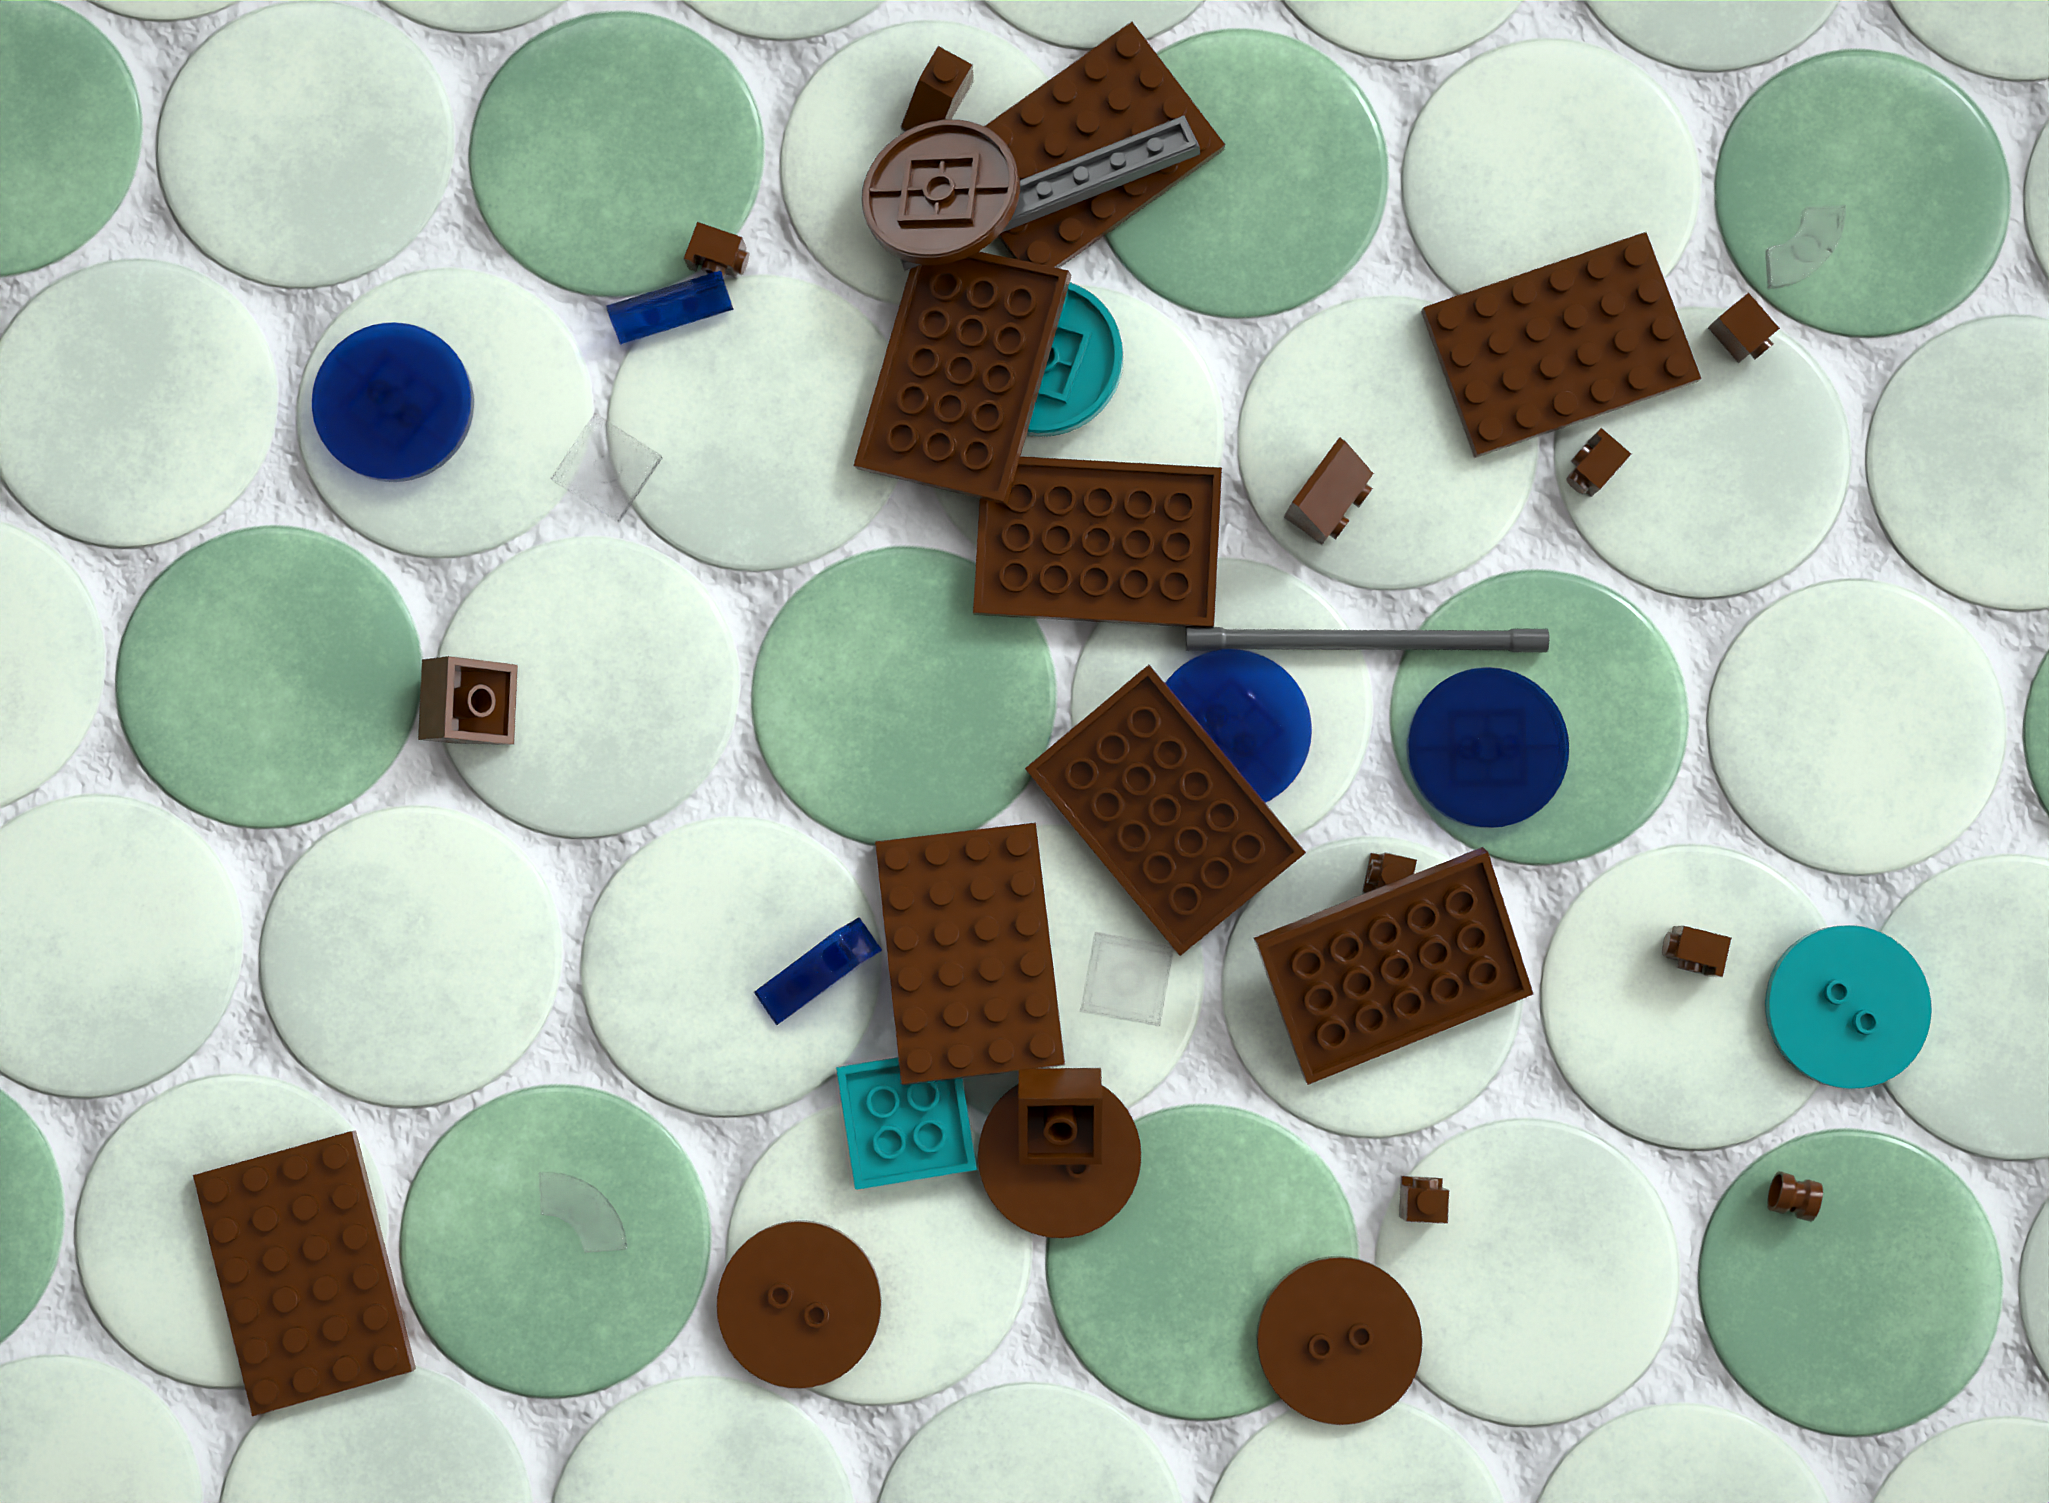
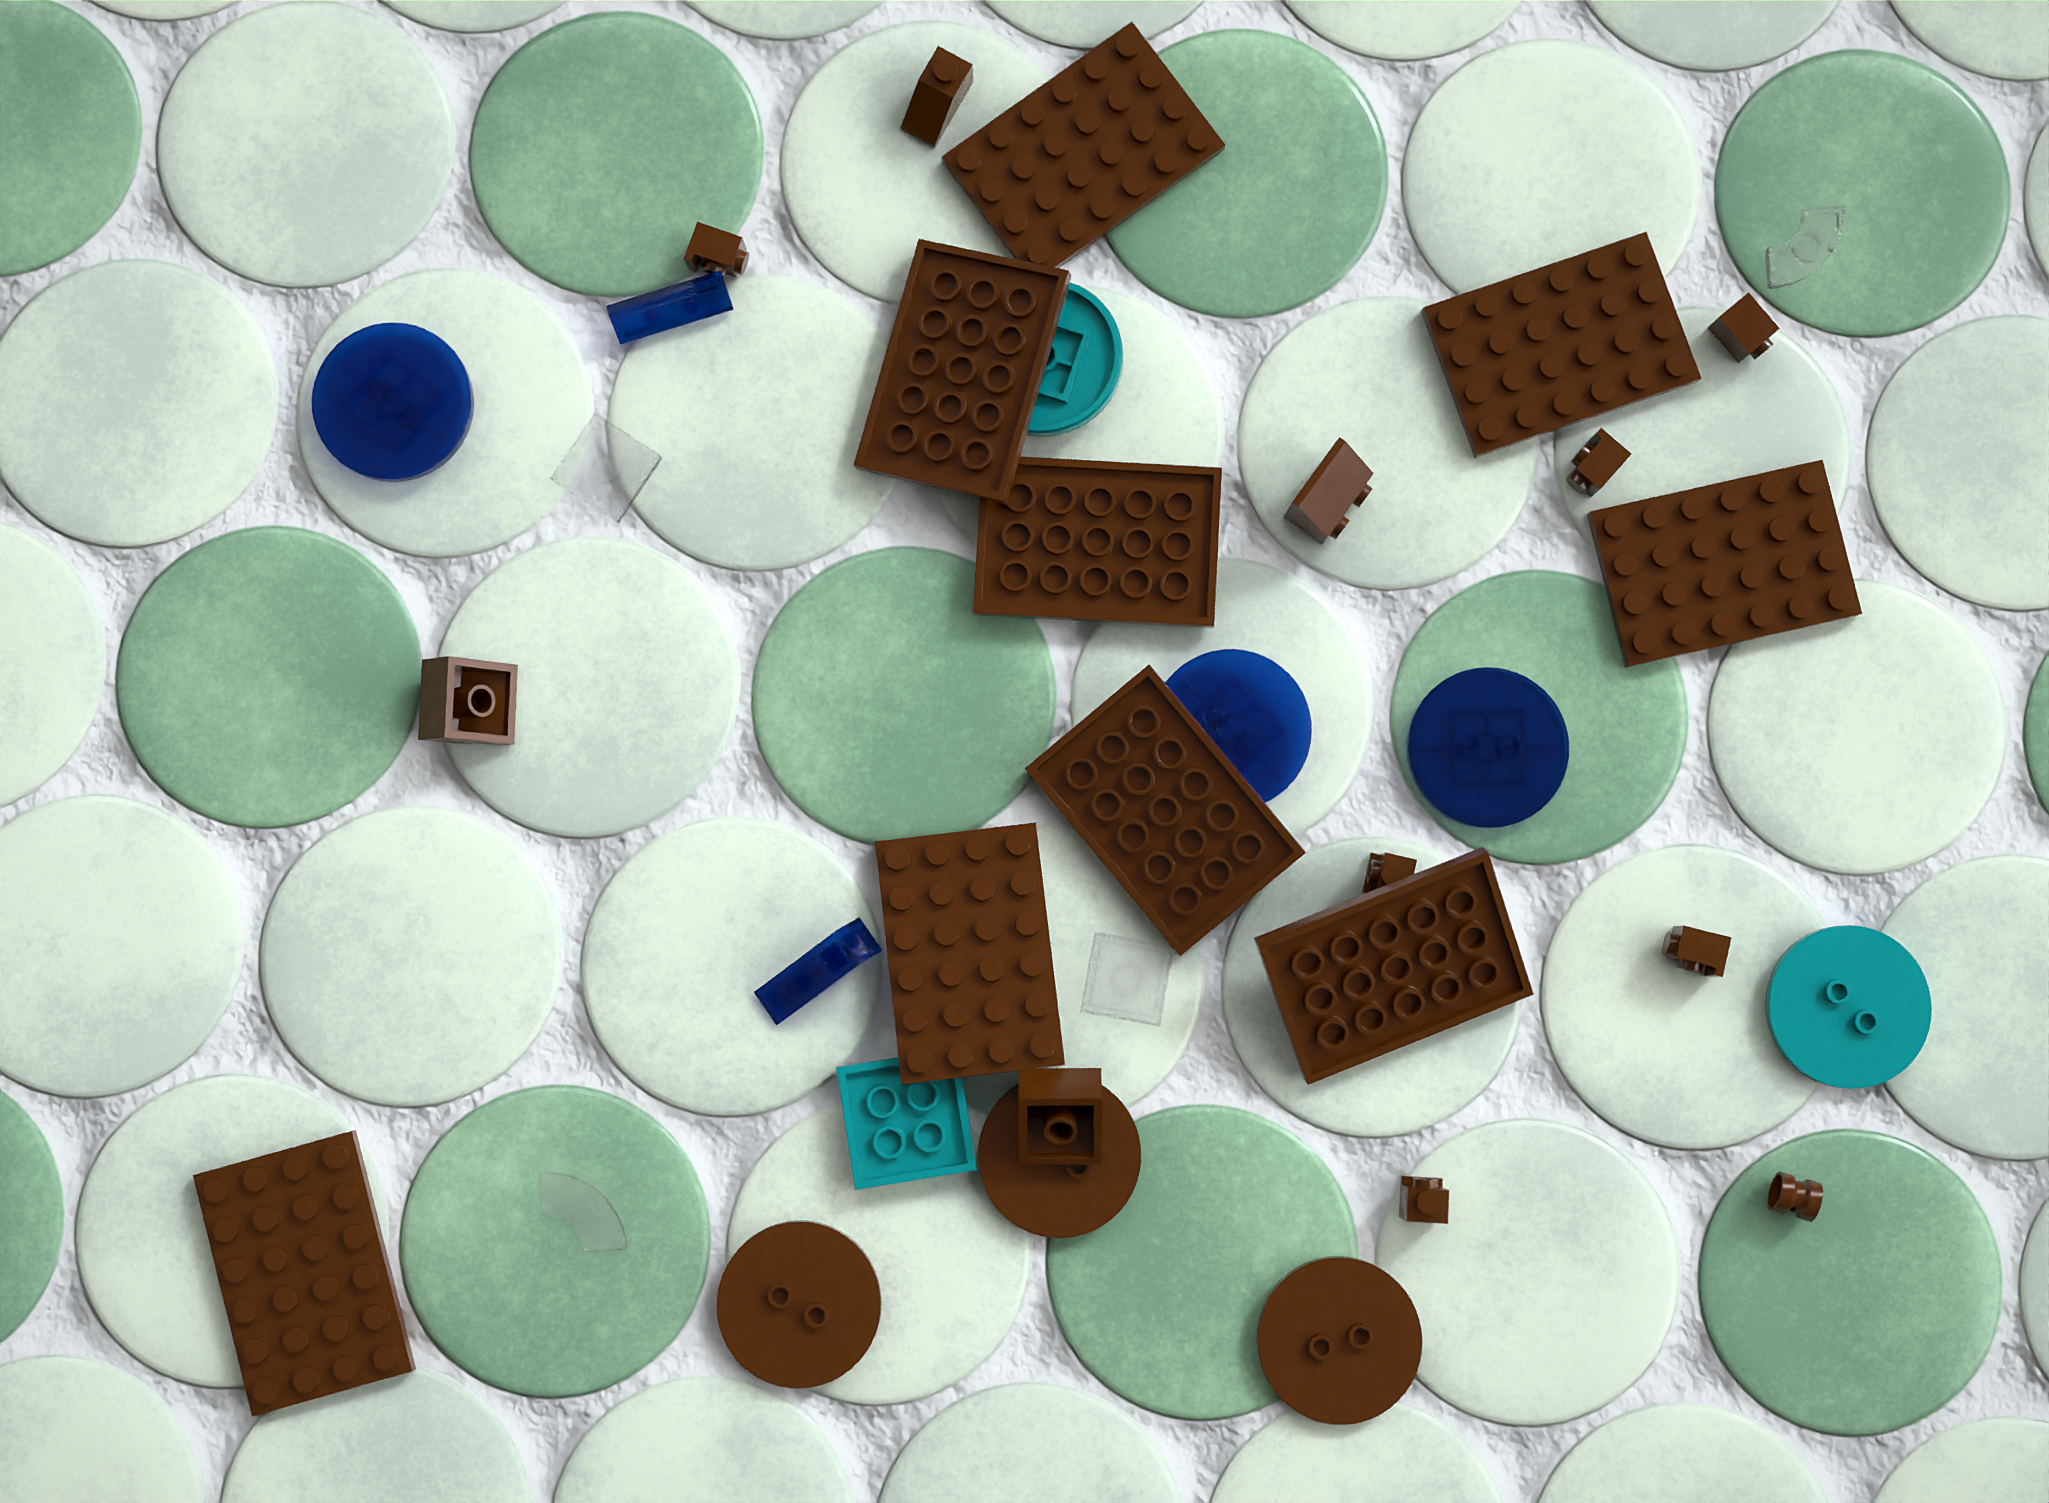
(940, 192): plate -> none
(1101, 171): dark grey tile -> none
(1511, 640): dark grey piece -> none
(1724, 563): none -> reddish brown plate

